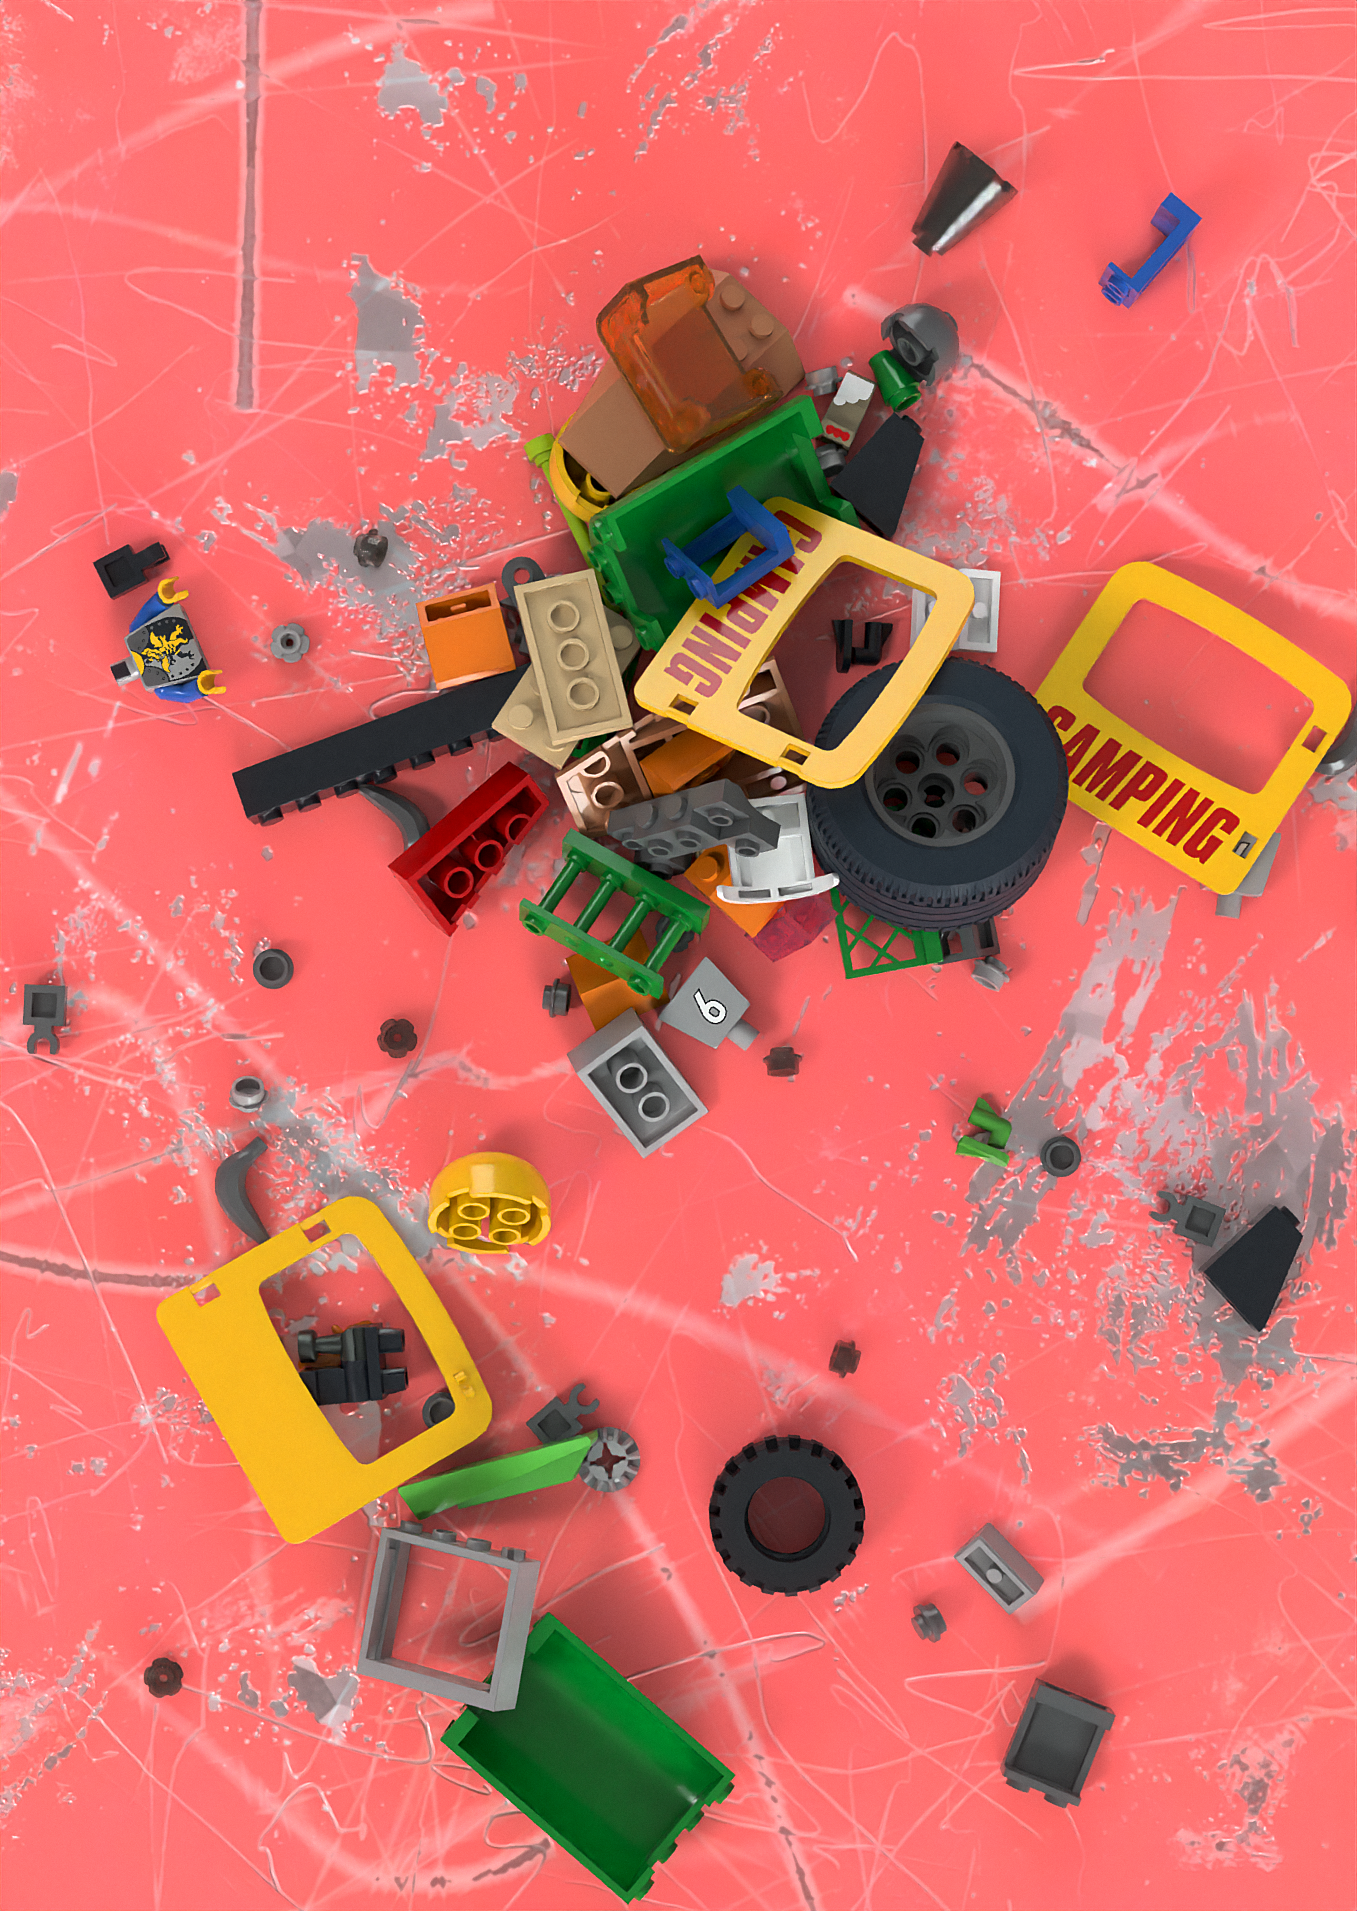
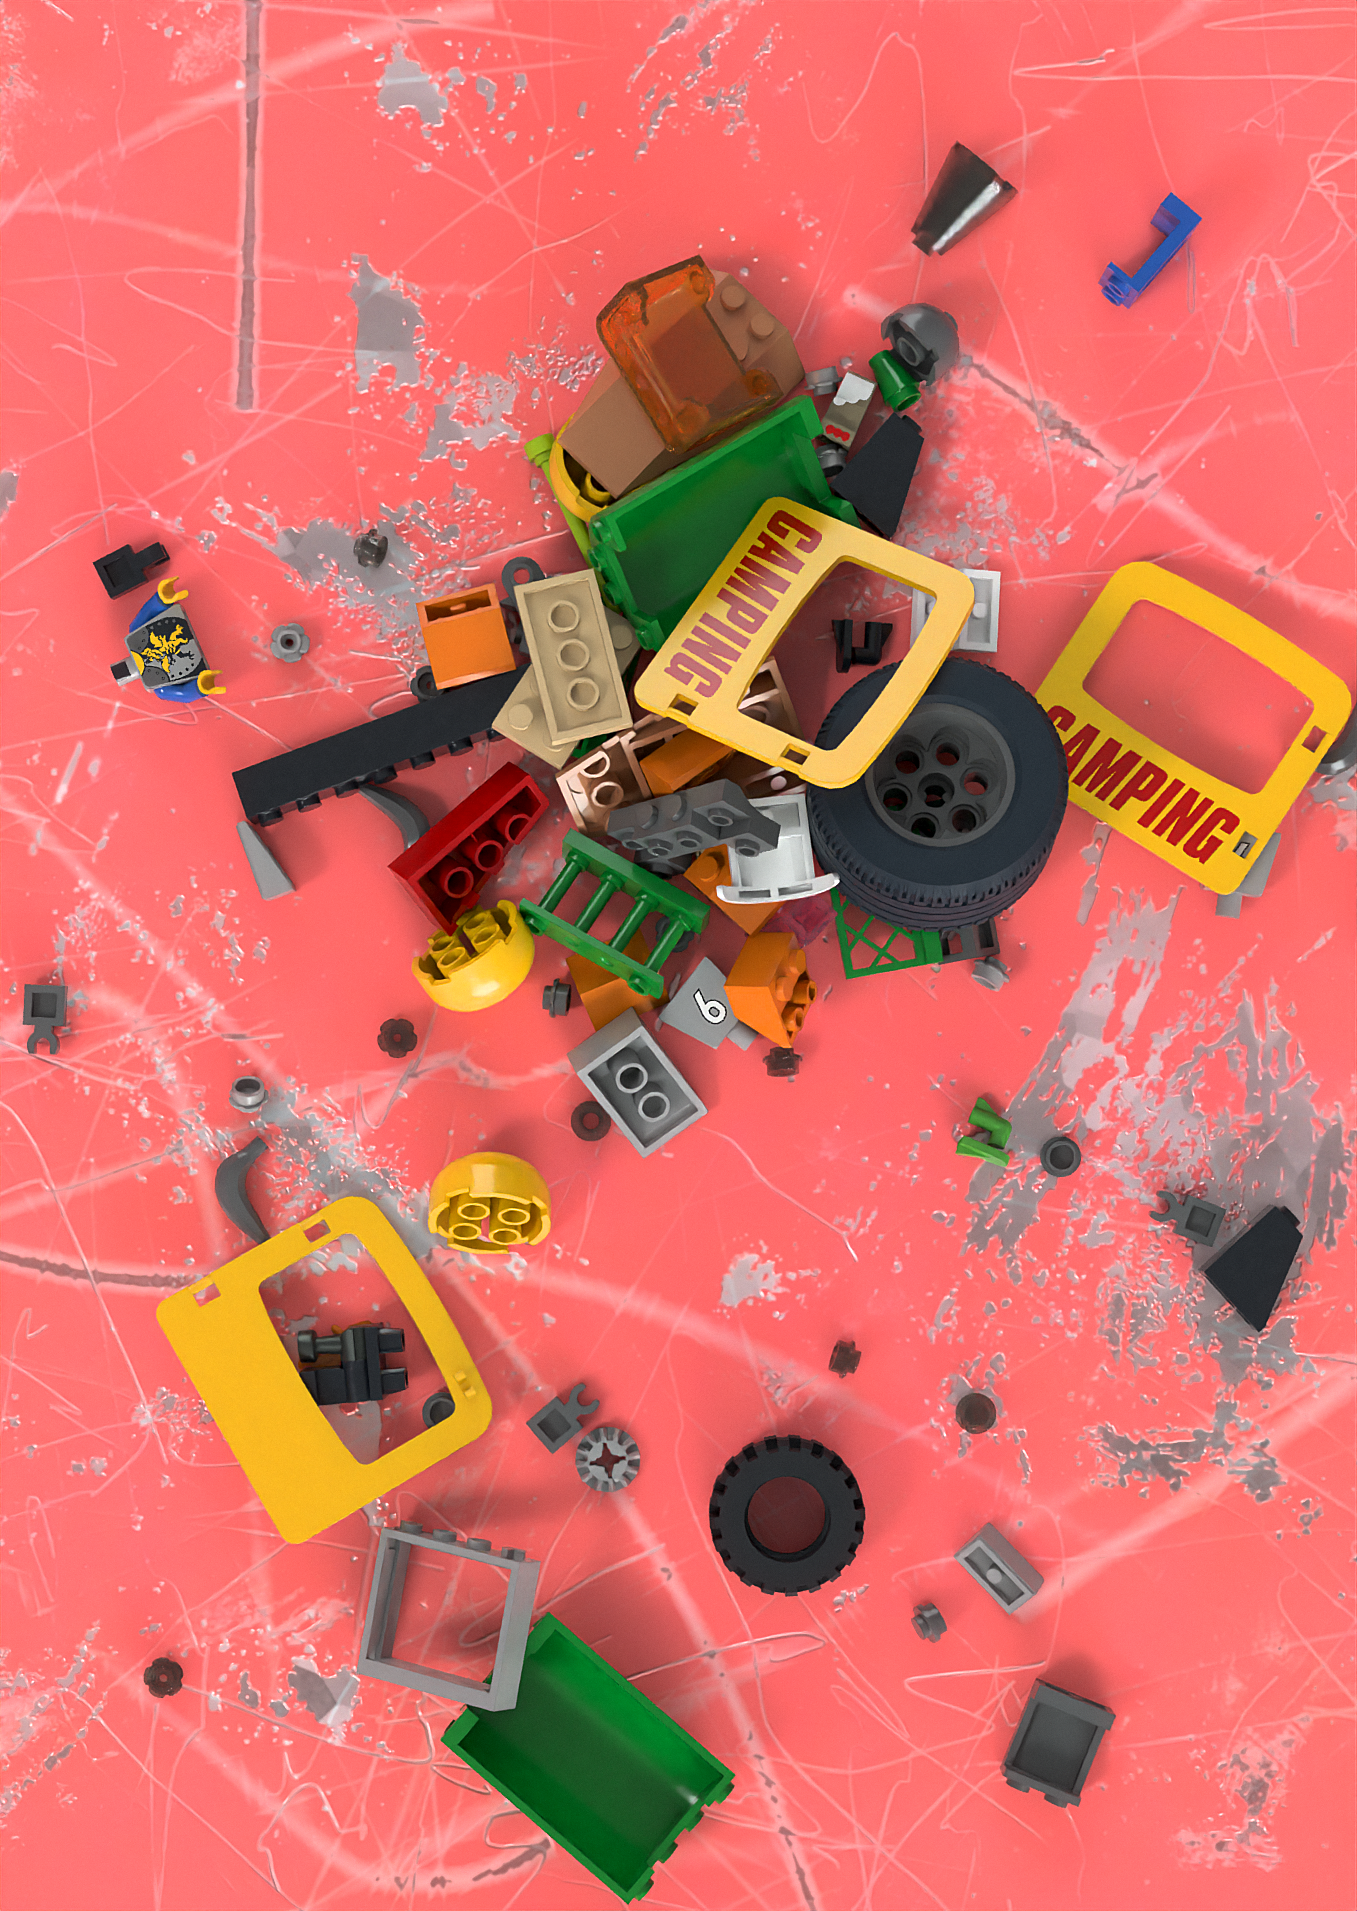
(268, 873): none -> light grey slope
(273, 968): dark grey plate -> none
(419, 685): none -> dark grey plate
(487, 976): none -> yellow cylinder
(498, 1476): bright green wedge -> none
(579, 1127): none -> clear smoke plate
(746, 516): blue panel -> none
(771, 986): none -> orange slope
(975, 1413): none -> clear smoke plate

